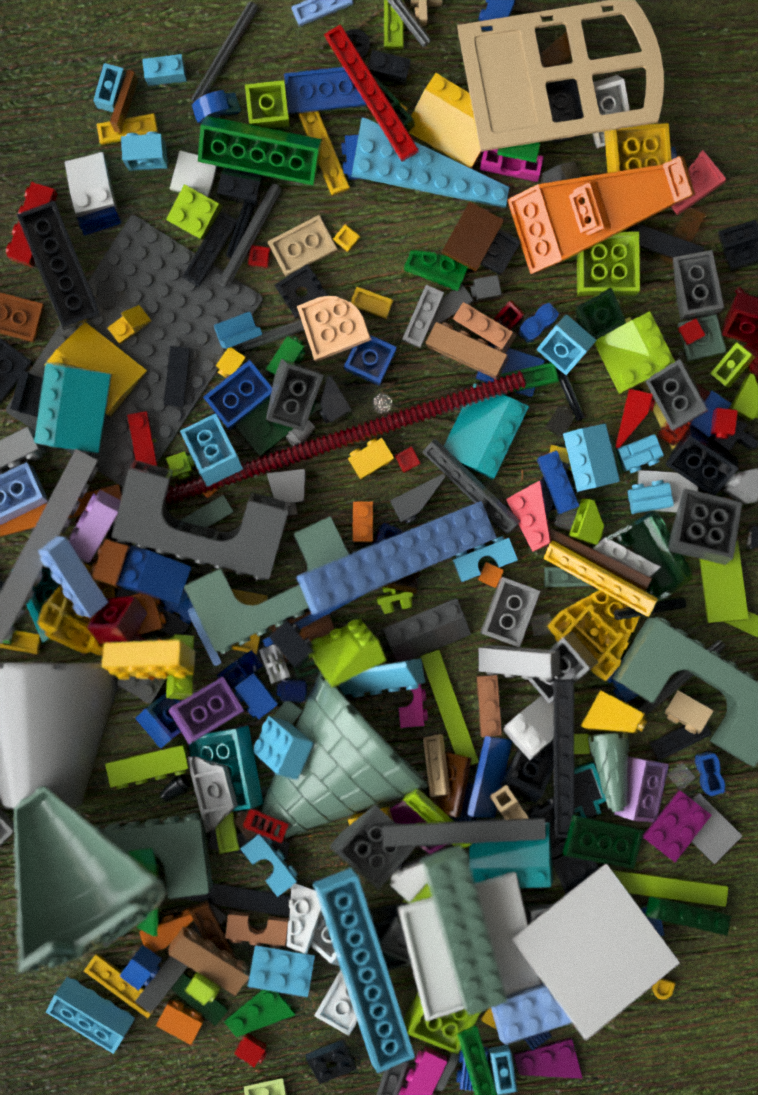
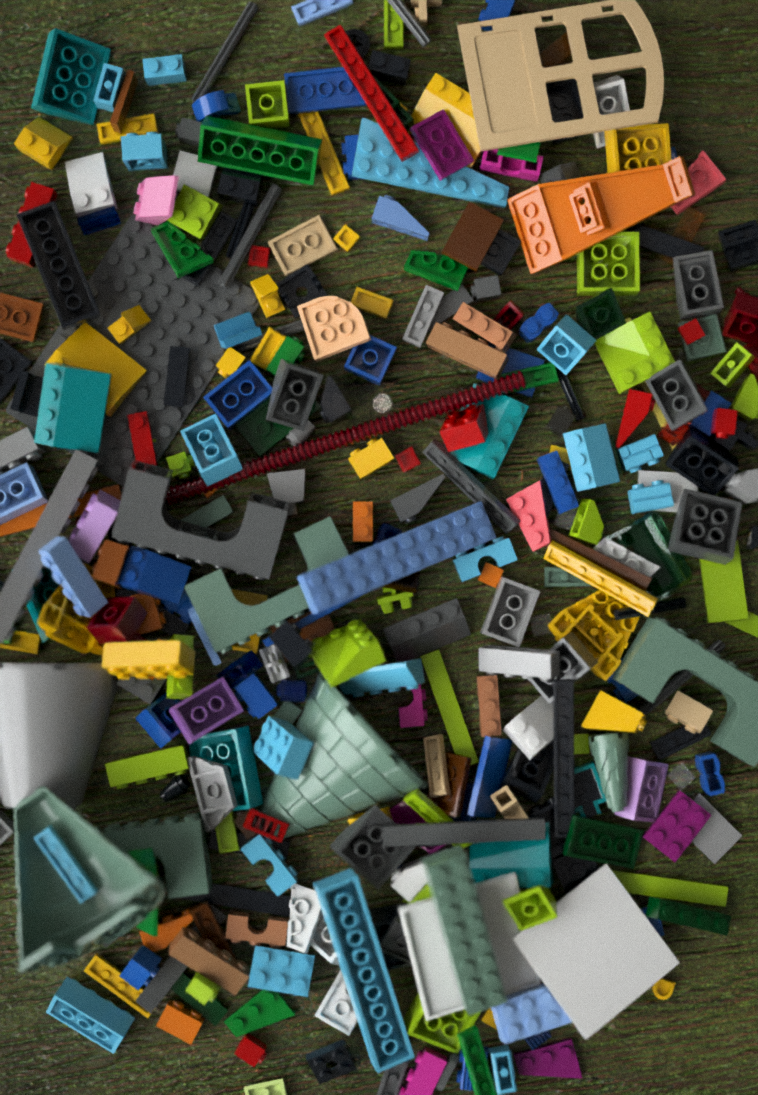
(43, 142): none -> yellow slope
(65, 864): none -> medium azure tile
(69, 77): none -> teal slope
(156, 199): none -> bright pink slope
(179, 250): none -> green wing
(188, 131): none -> dark grey brick
(267, 295): none -> yellow slope
(267, 348): none -> yellow tile
(395, 217): none -> medium blue slope
(441, 144): none -> magenta plate
(464, 428): none -> red slope
(531, 907): none -> lime slope

